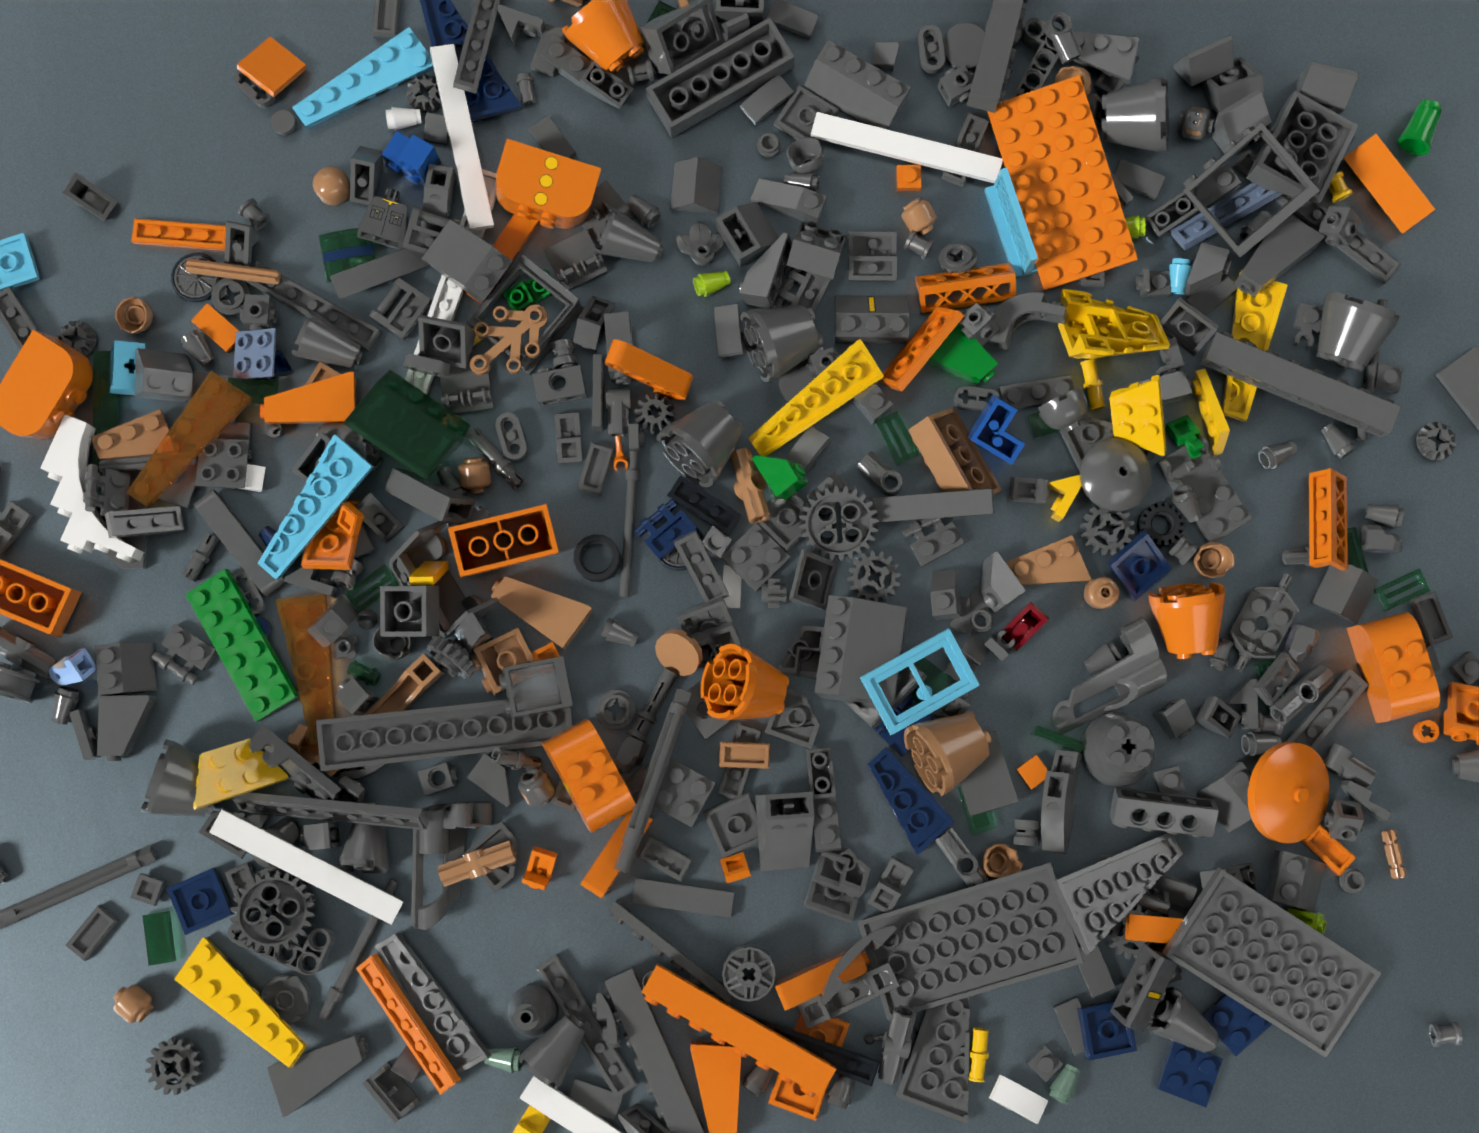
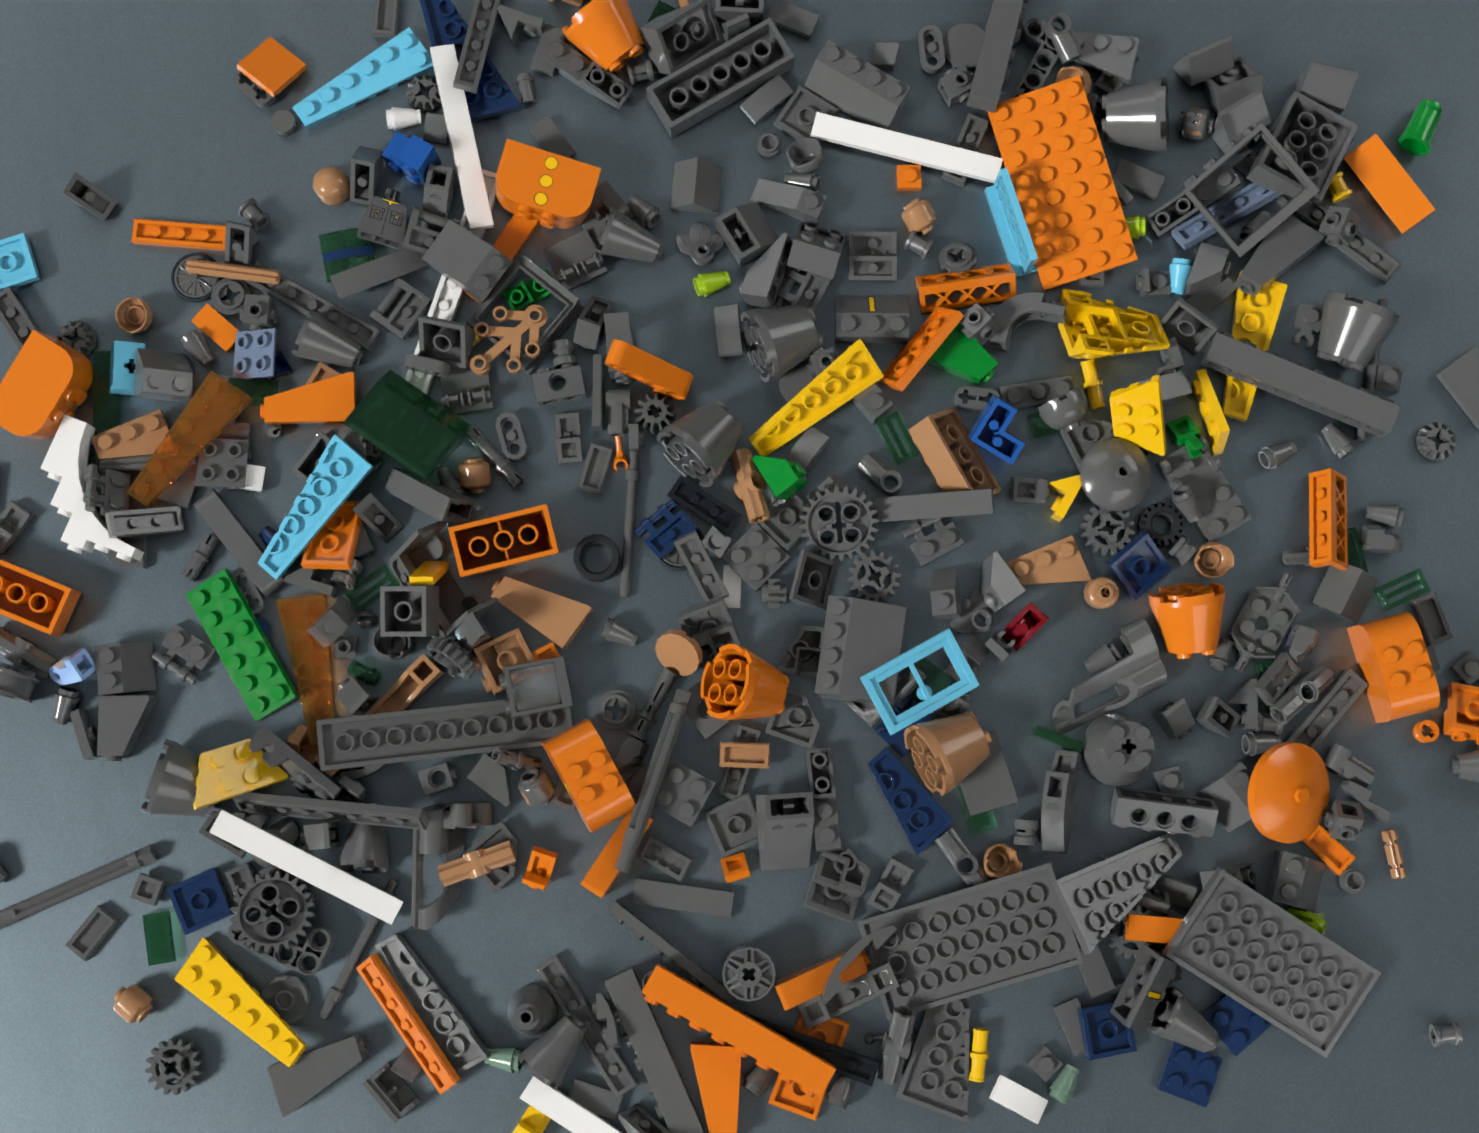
(350, 519): orange tile -> none
(1032, 772): orange tile -> none

